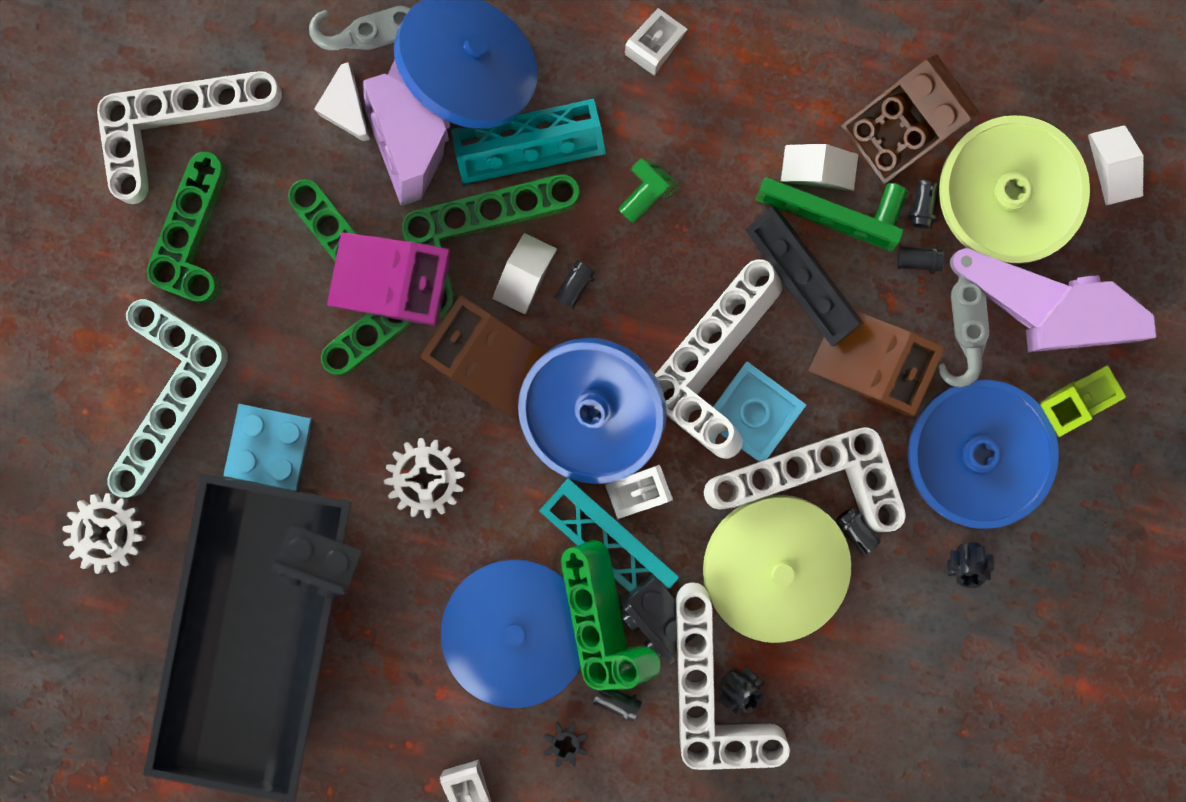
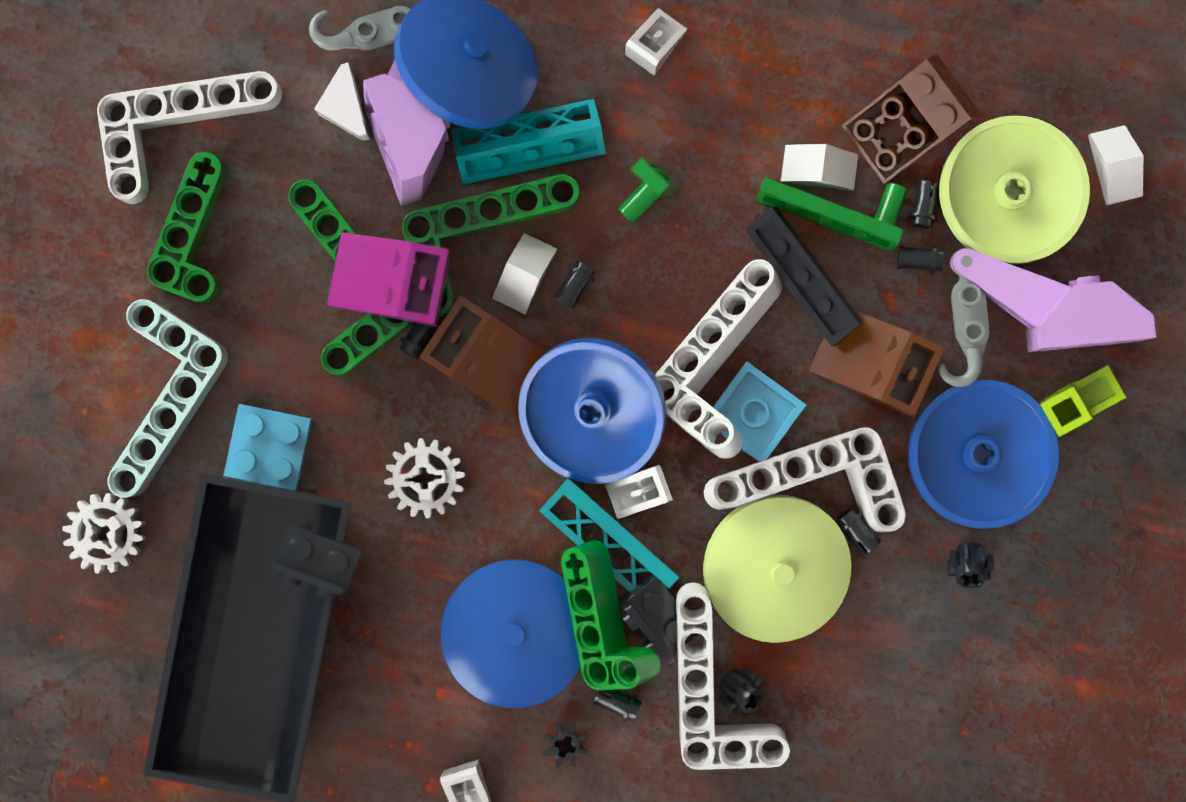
(417, 339): none -> black pin

